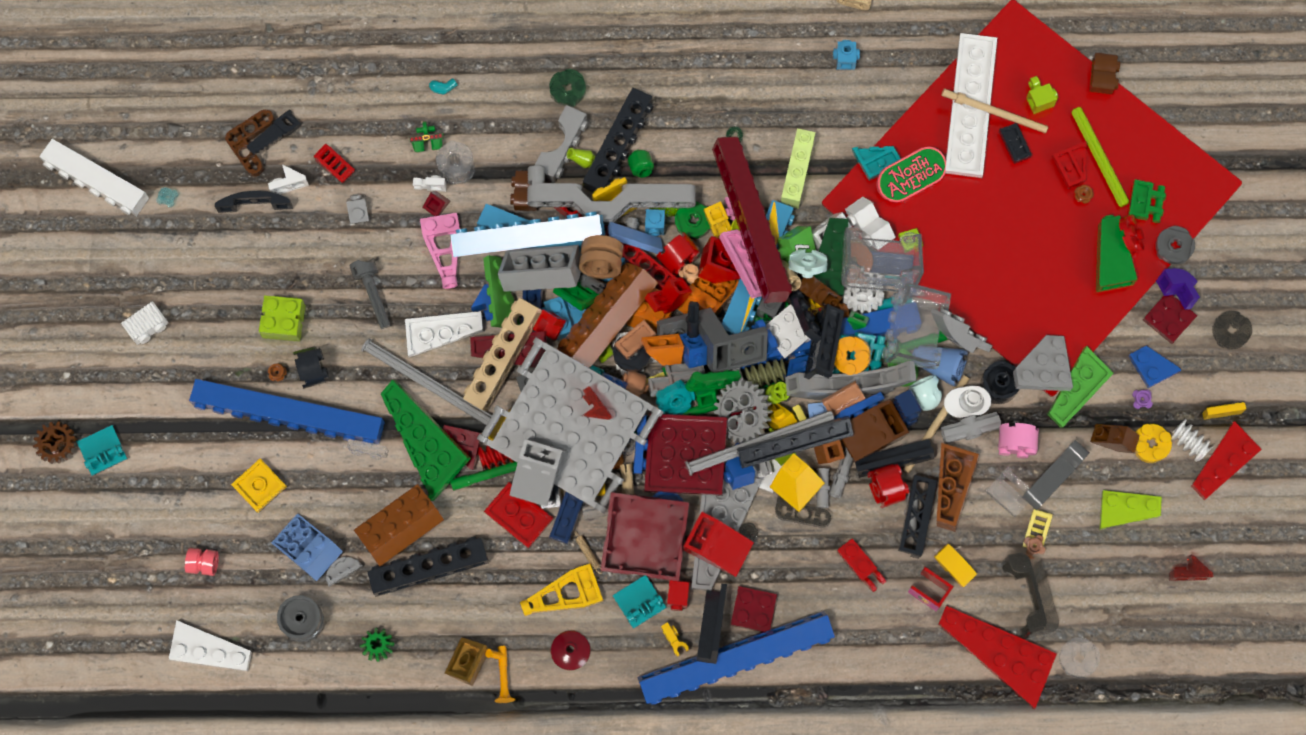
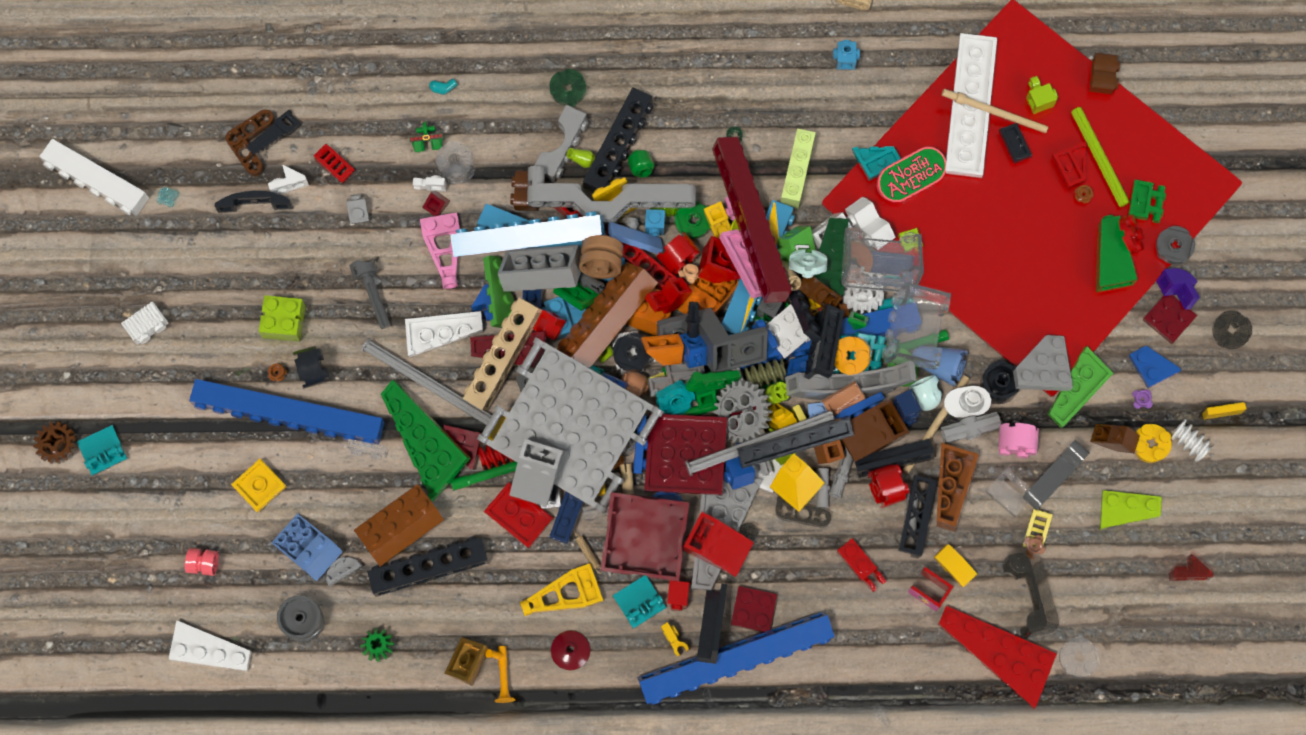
(599, 410): clear red slope -> none
(632, 341): nougat tile -> none
(958, 332): light grey slope -> none
(1229, 456): red wing -> none

